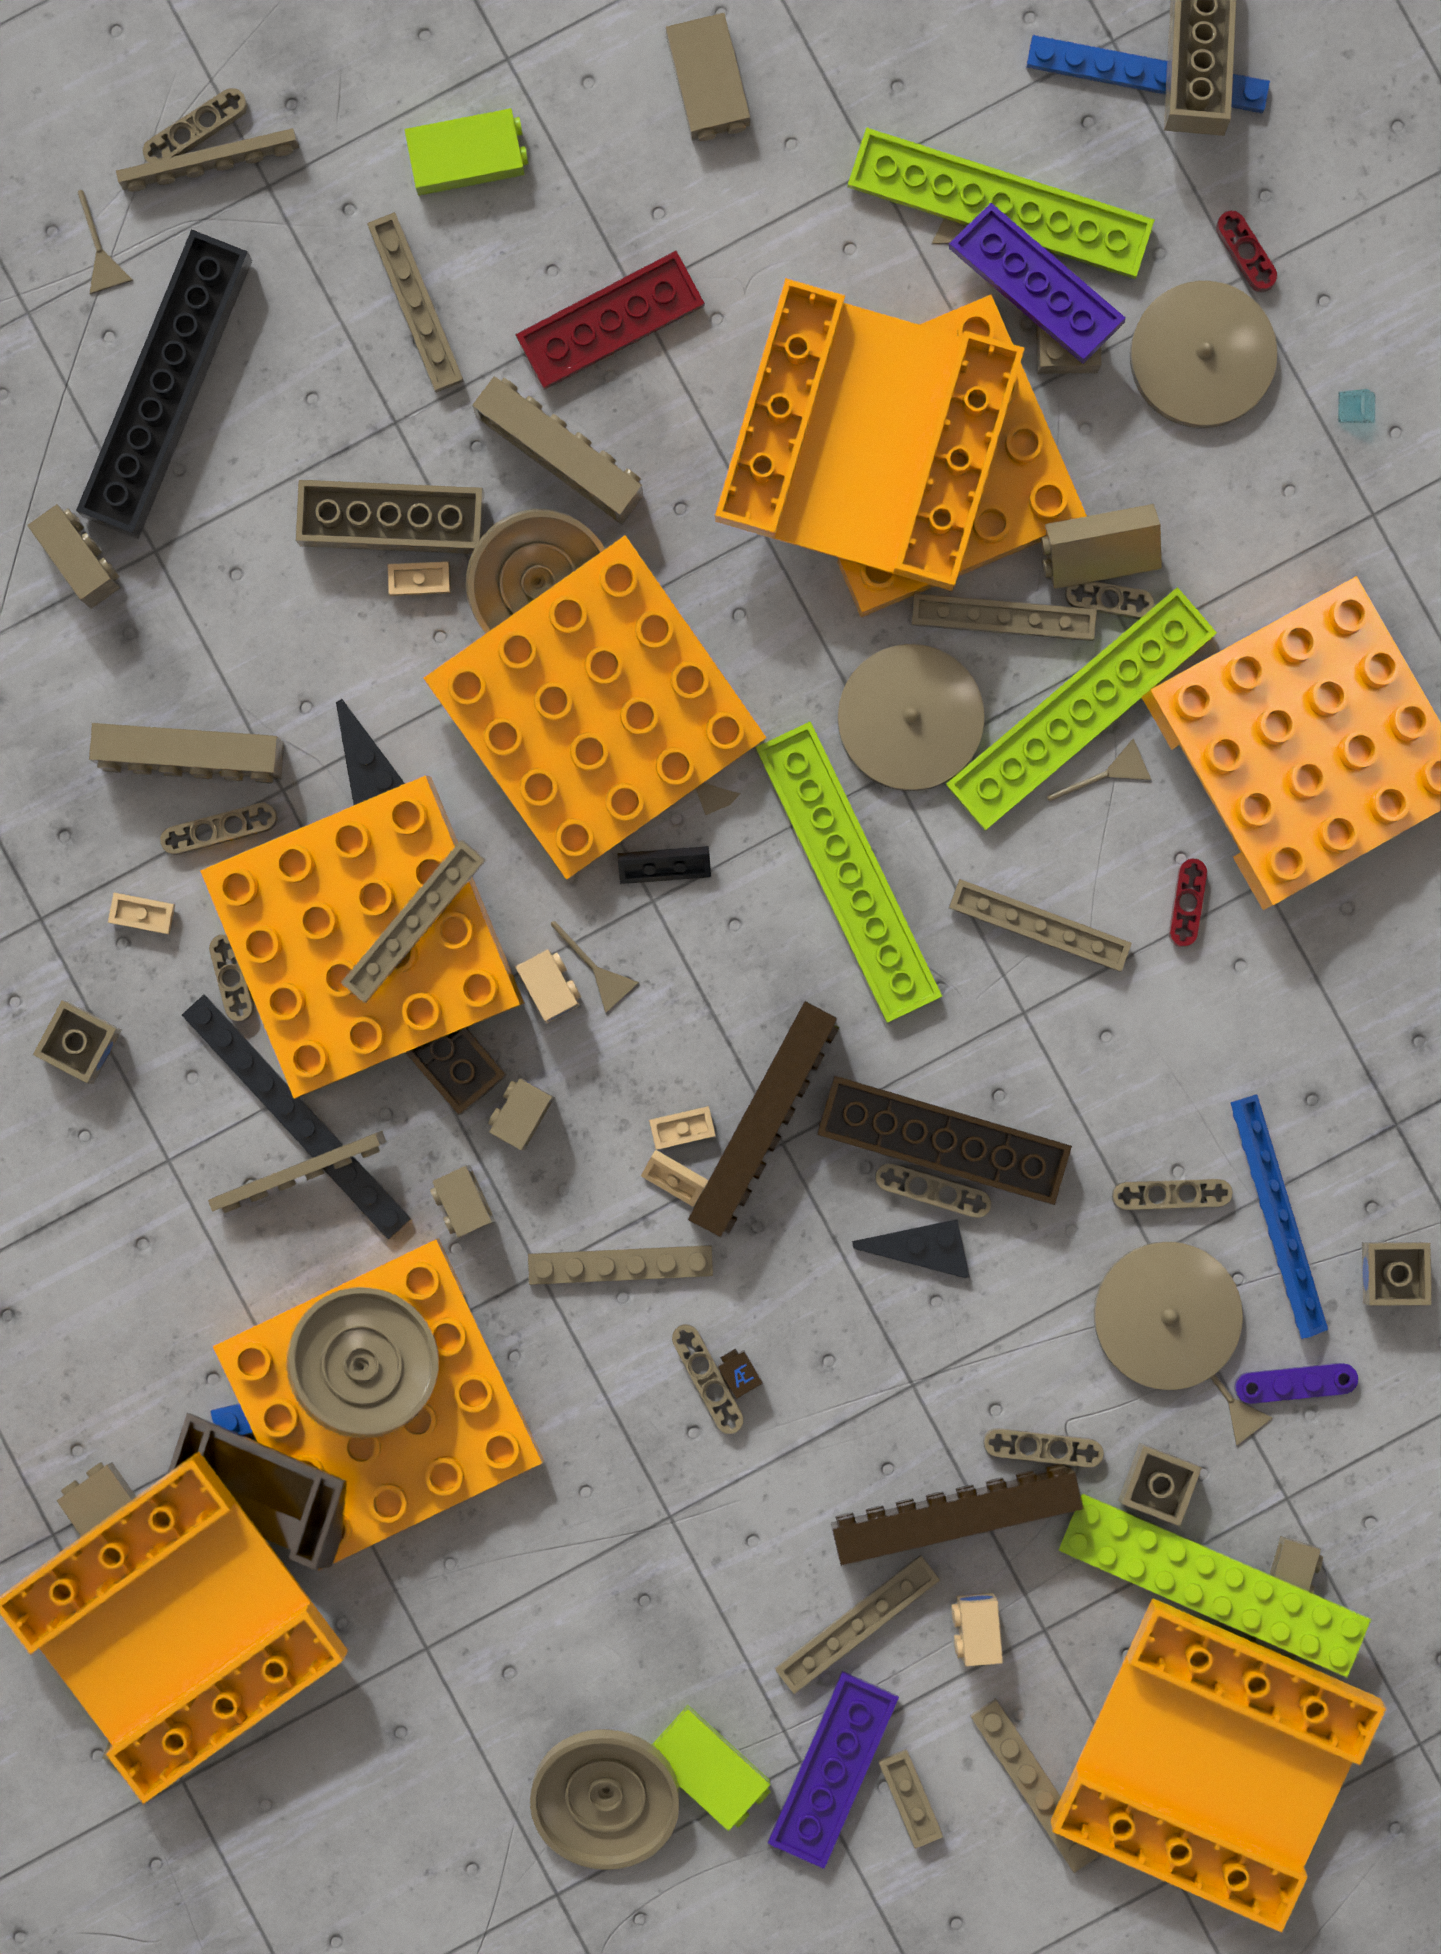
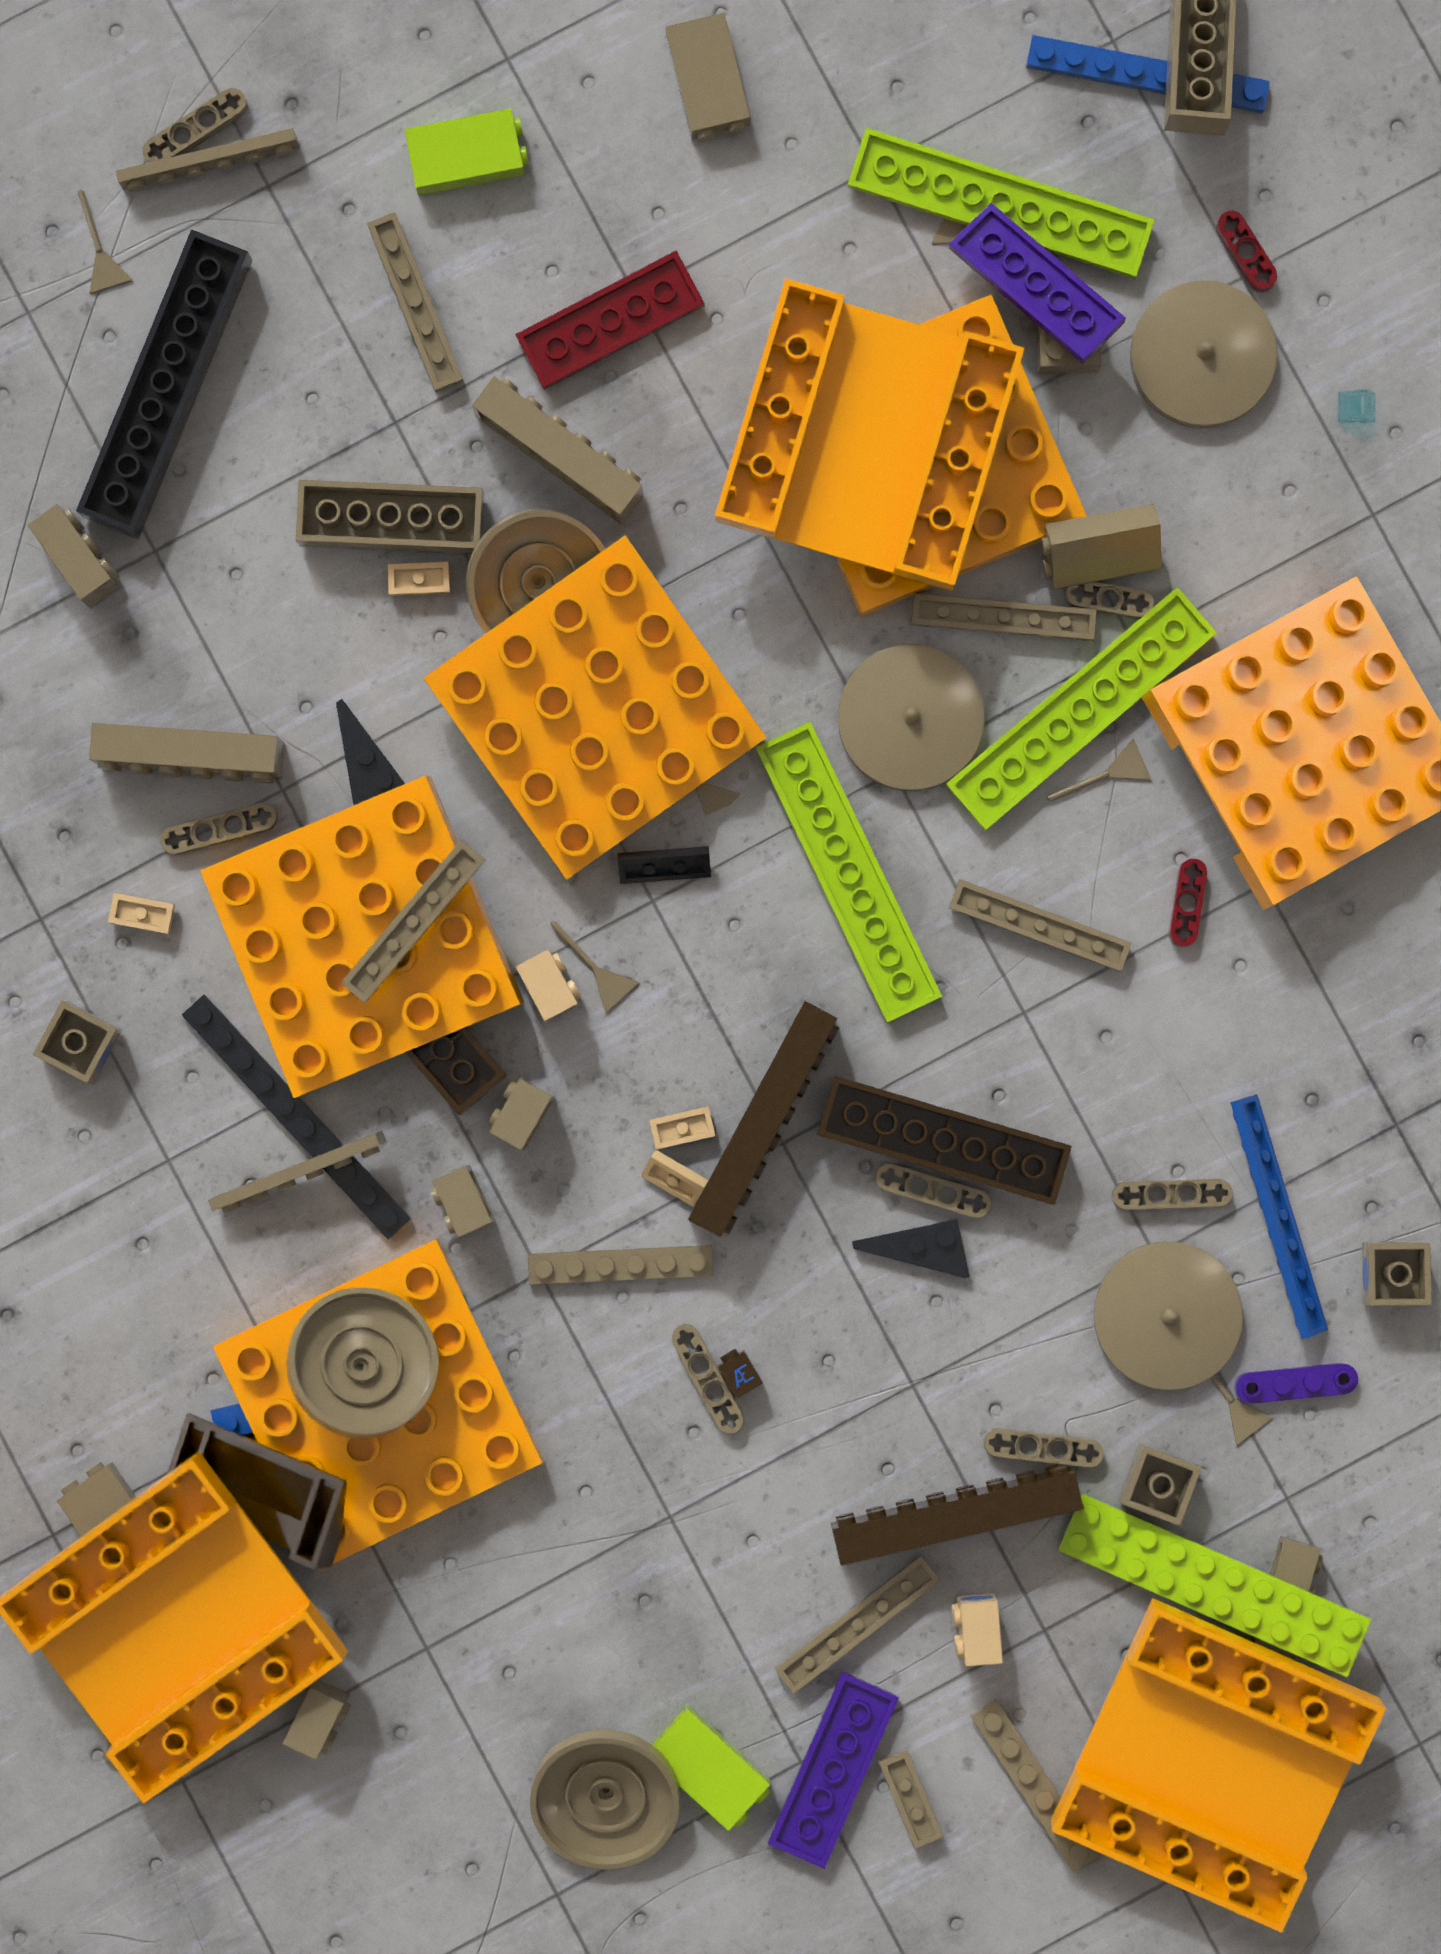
(229, 1002): dark tan beam -> none
(314, 1723): none -> dark tan brick

